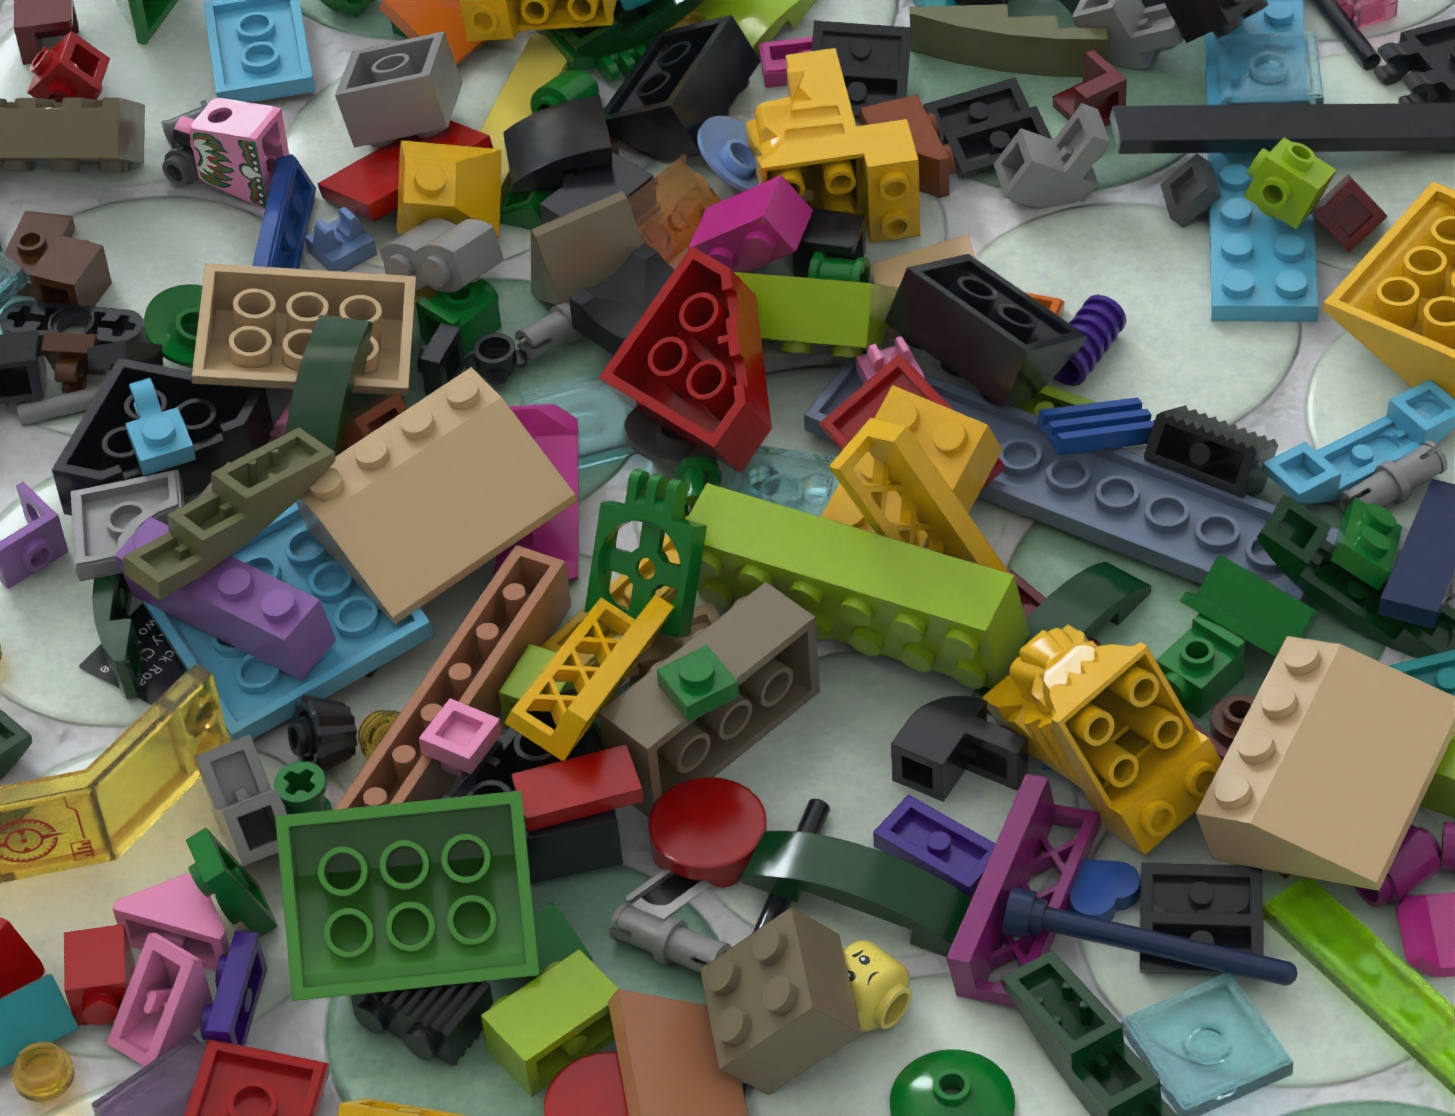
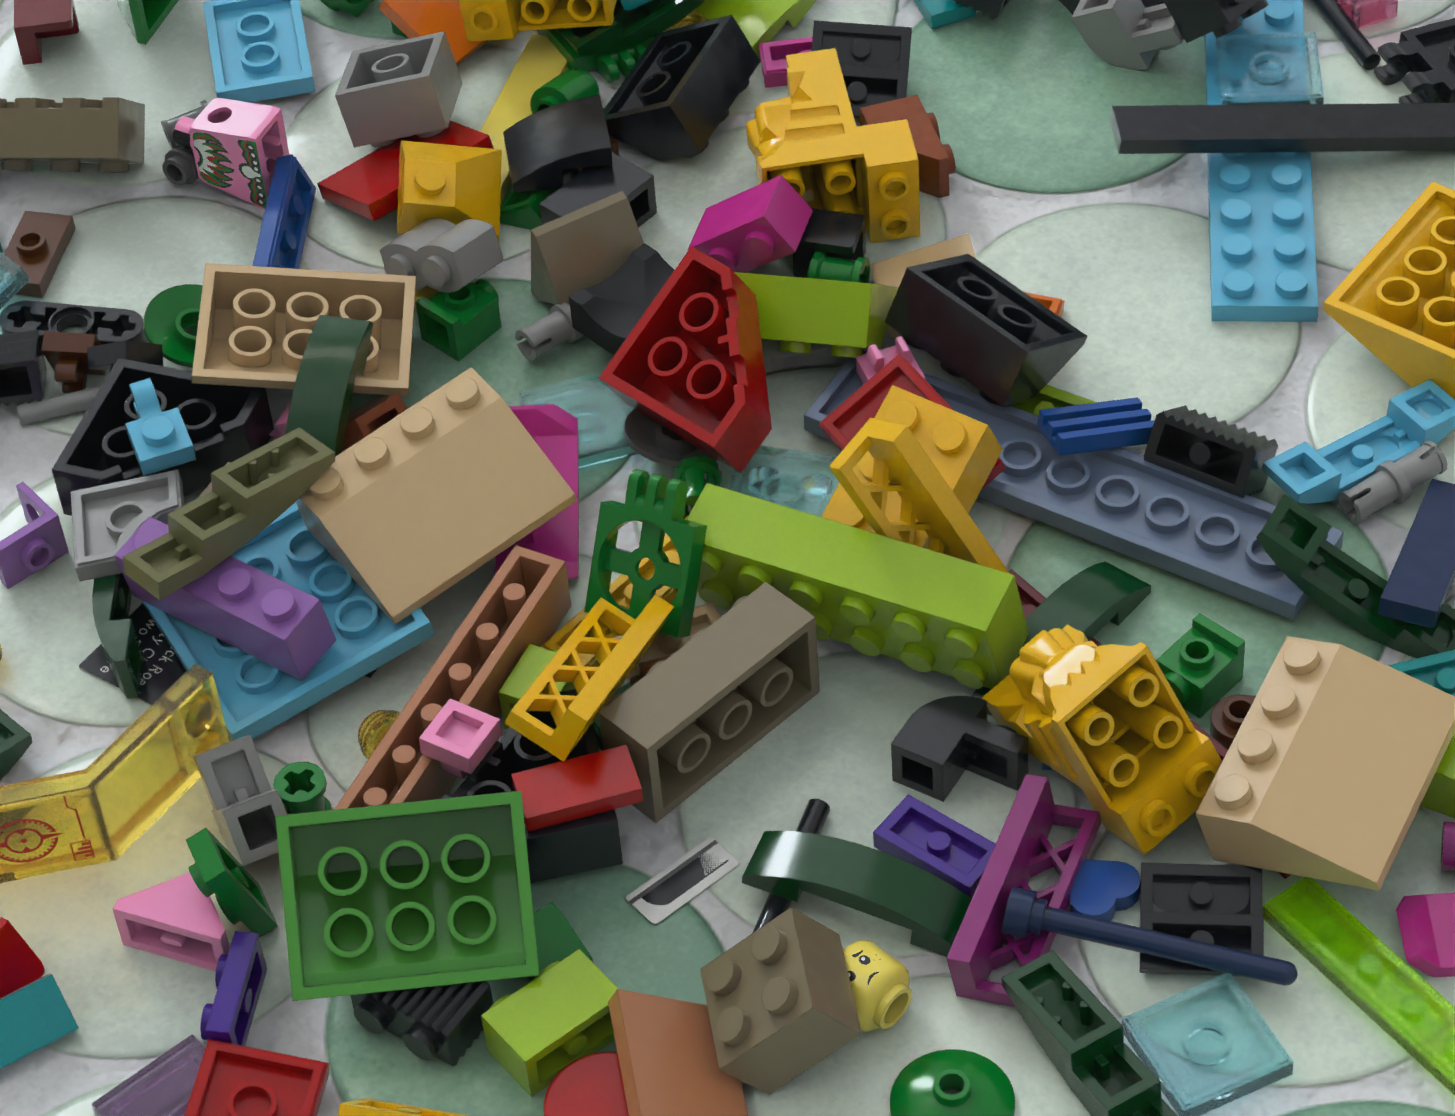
(42, 1072): clear yellow plate -> none
(59, 78): red brick -> none
(71, 273): reddish brown brick -> none
(97, 972): red brick -> none
(160, 1002): bright pink slope -> none
(322, 732): black piece -> none
(341, 242): medium blue tile -> none
(441, 358): black plate -> none
(496, 358): black plate -> none
(666, 939): light grey pin -> none
(672, 208): clear orange plate -> none
(697, 683): green plate -> none
(706, 829): red tile -> none
(727, 152): light blue dish -> none
(984, 123): black slope -> none
(992, 40): olive slope -> none
(1054, 171): light grey brick -> none
(1100, 89): dark red panel -> none
(1101, 322): dark purple piece -> none
(1190, 190): dark grey plate -> none
(1251, 606): green panel -> none
(1288, 182): lime brick -> none
(1349, 213): dark red panel -> none
(1367, 542): green plate -> none
(1412, 866): magenta brick -> none

